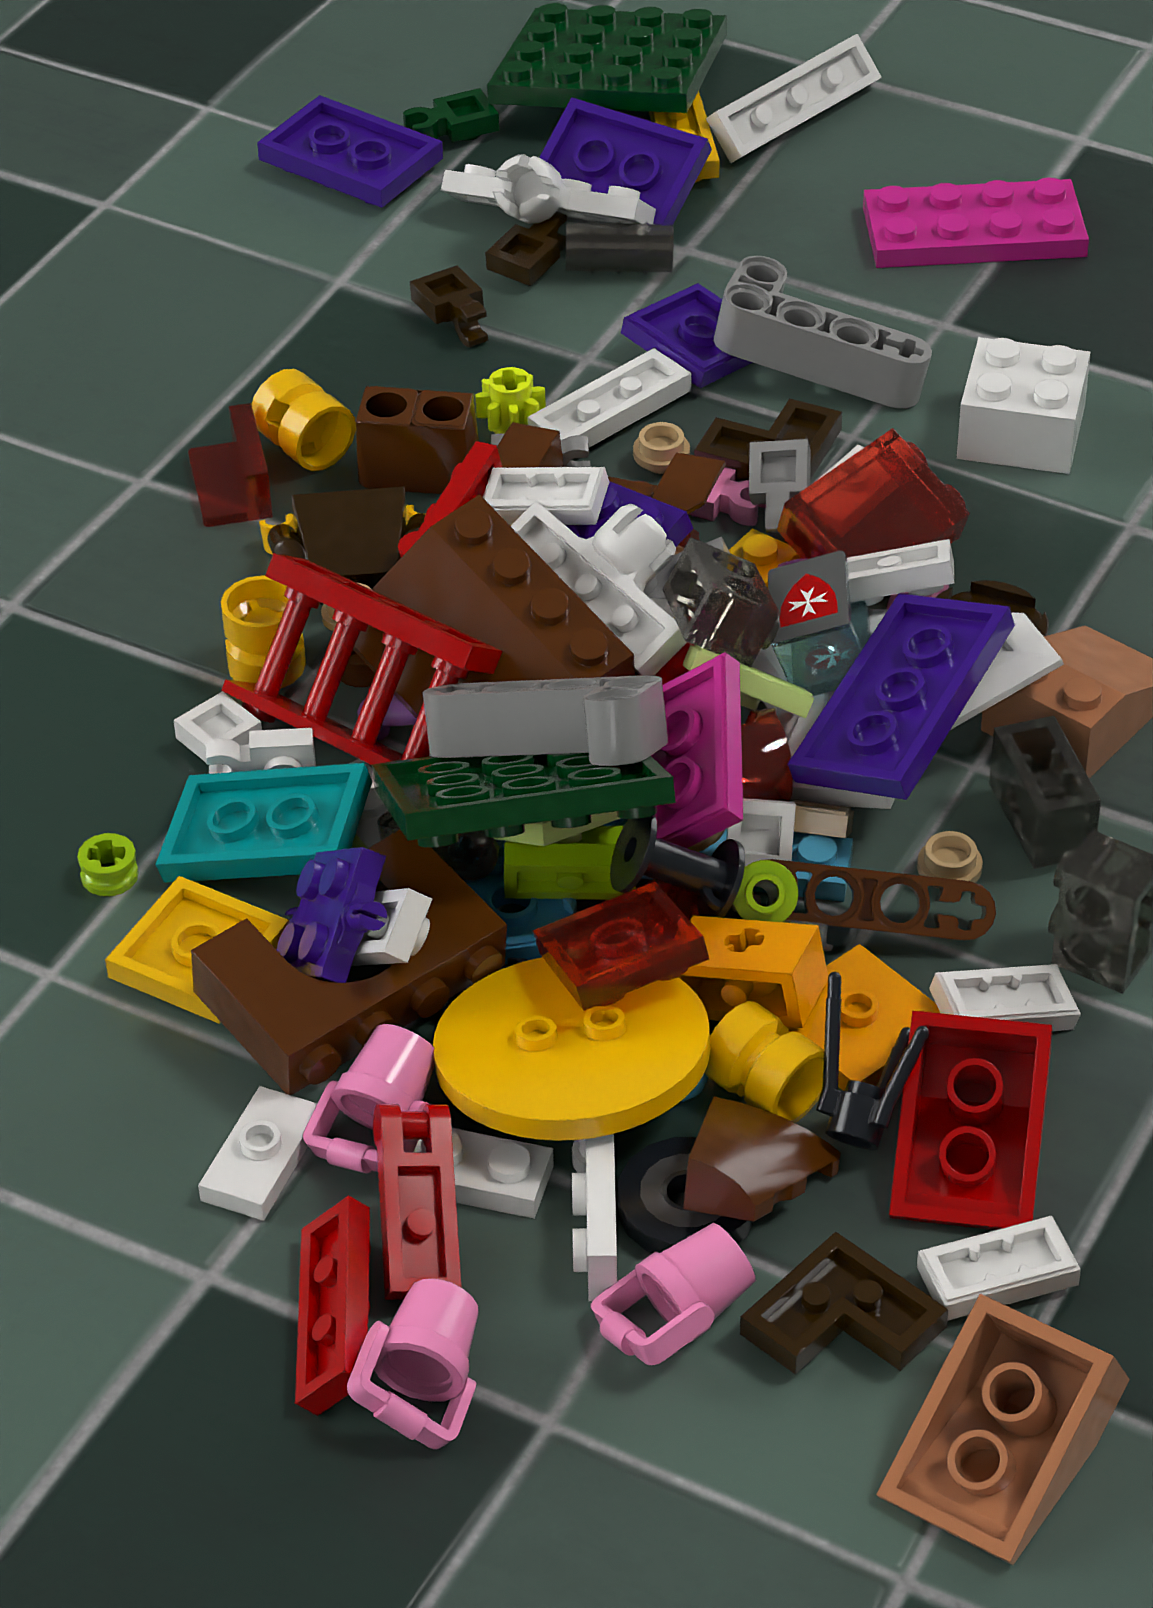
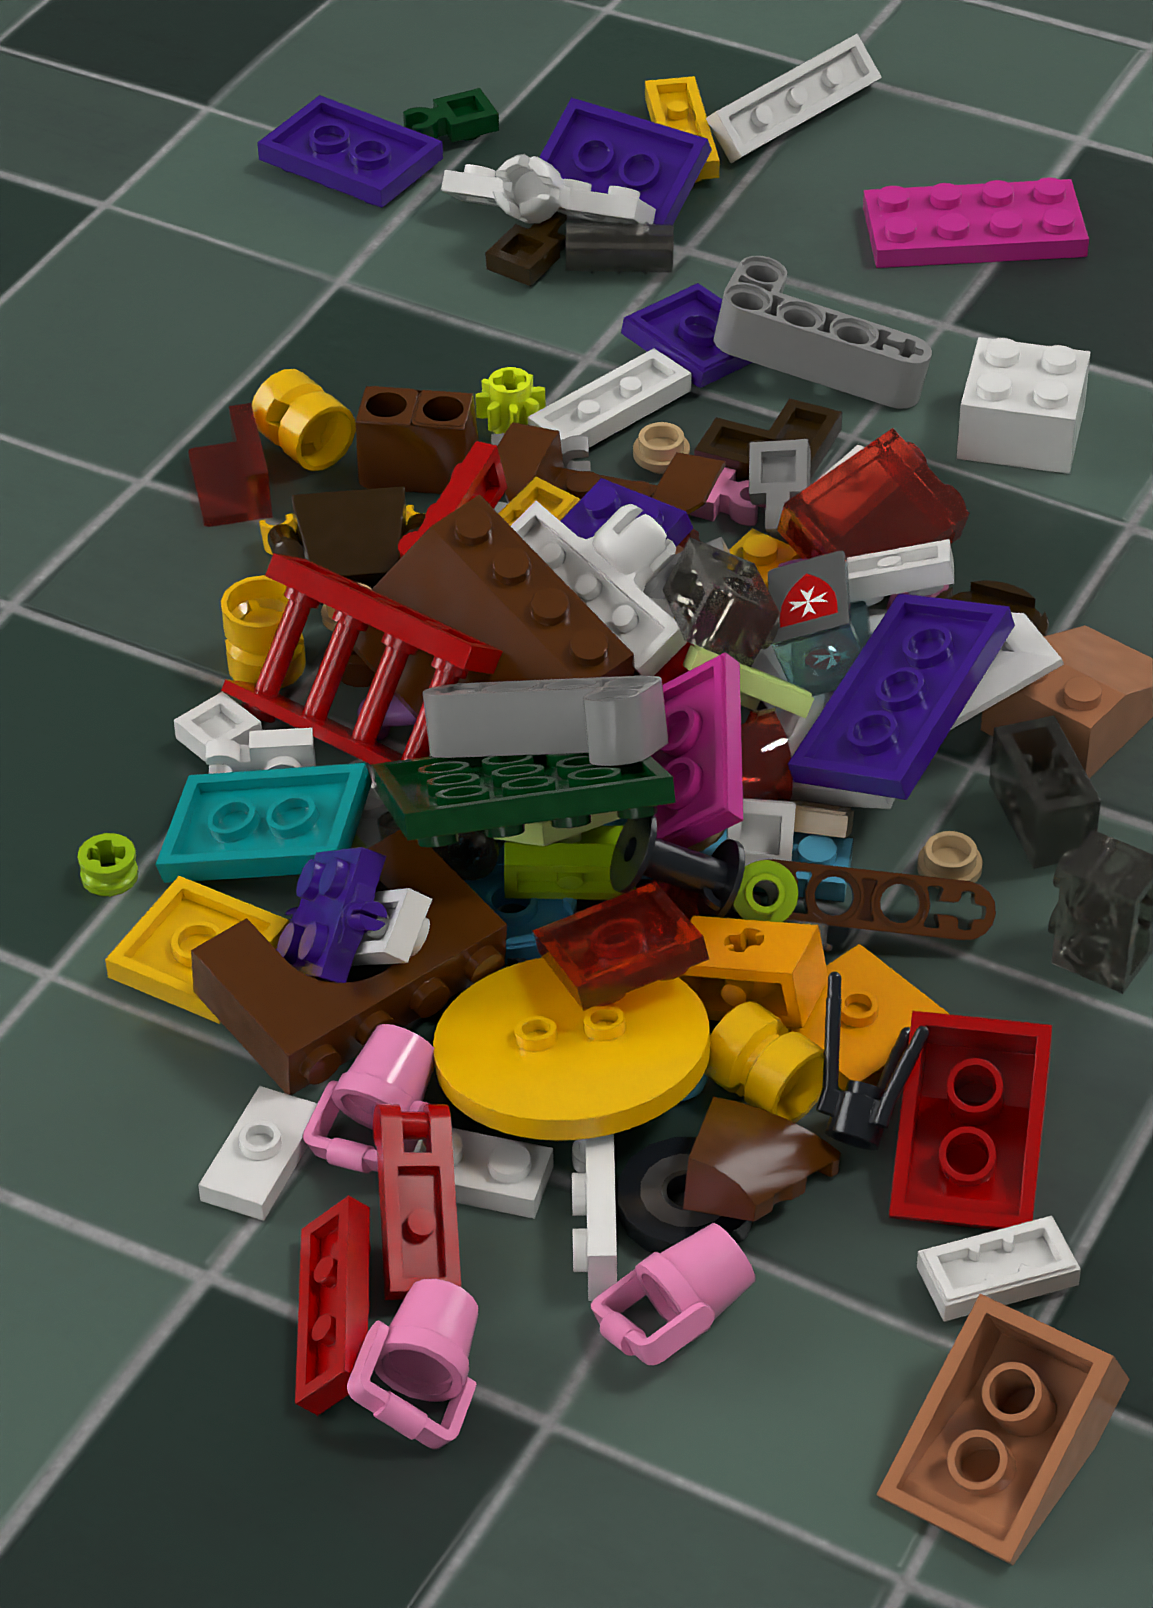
(455, 298): dark brown plate -> none
(566, 492): white plate -> none
(609, 58): dark green plate -> none
(840, 1292): dark brown plate -> none
(1008, 993): white plate -> none

